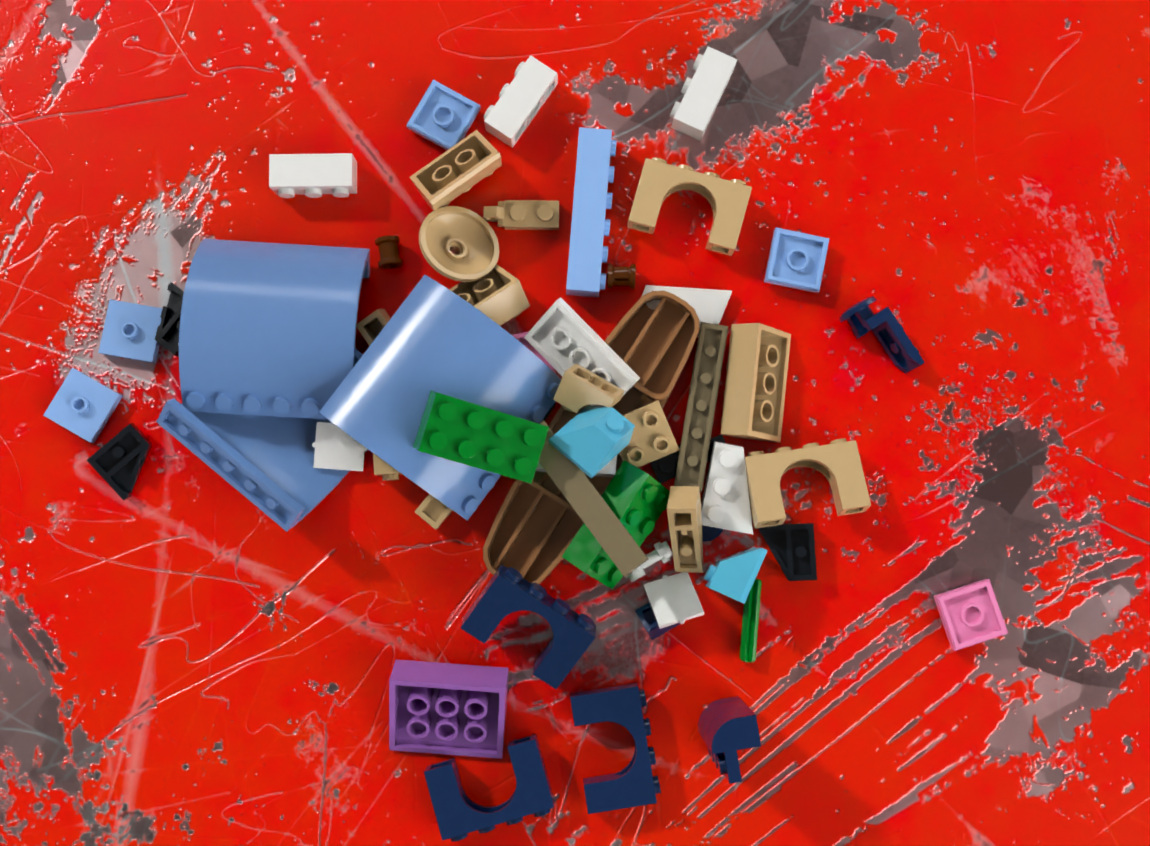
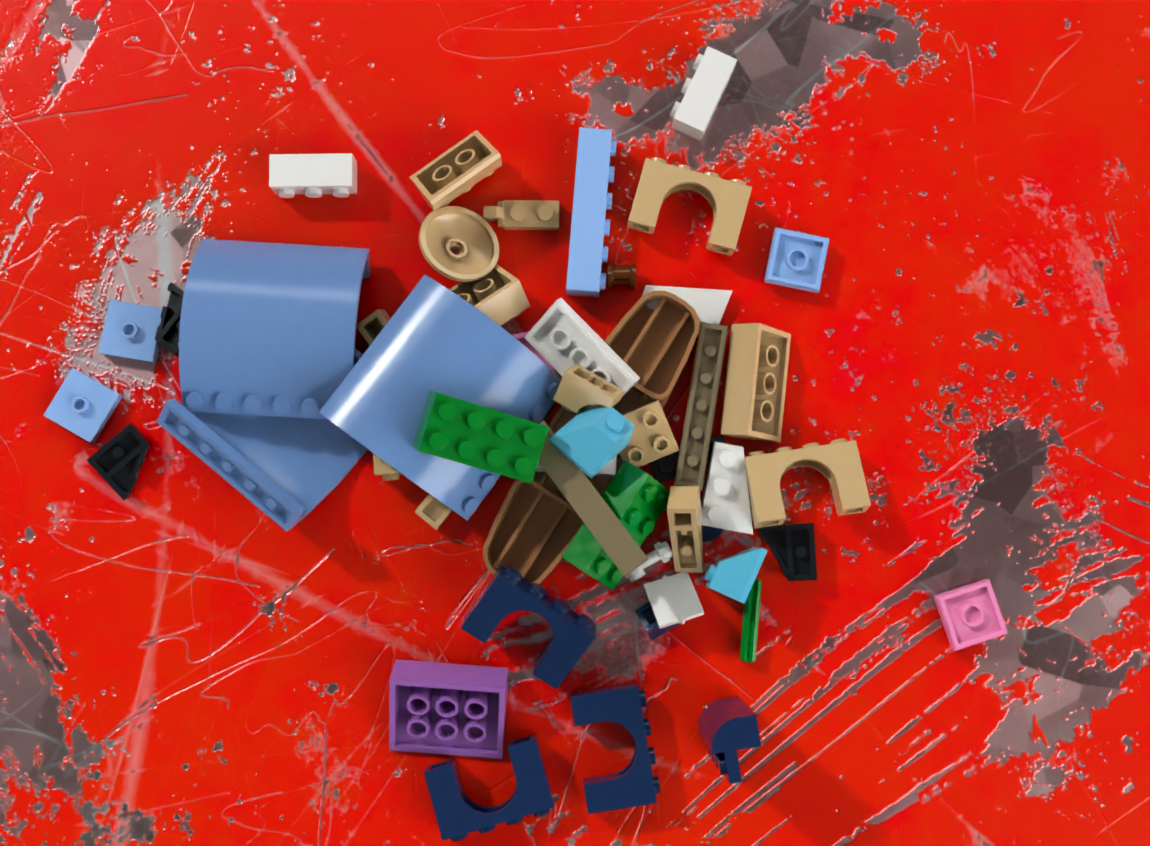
(337, 449): white piece -> none
(388, 252): reddish brown bush -> none
(443, 116): light blue plate -> none
(520, 100): white brick -> none
(887, 331): dark blue piece -> none

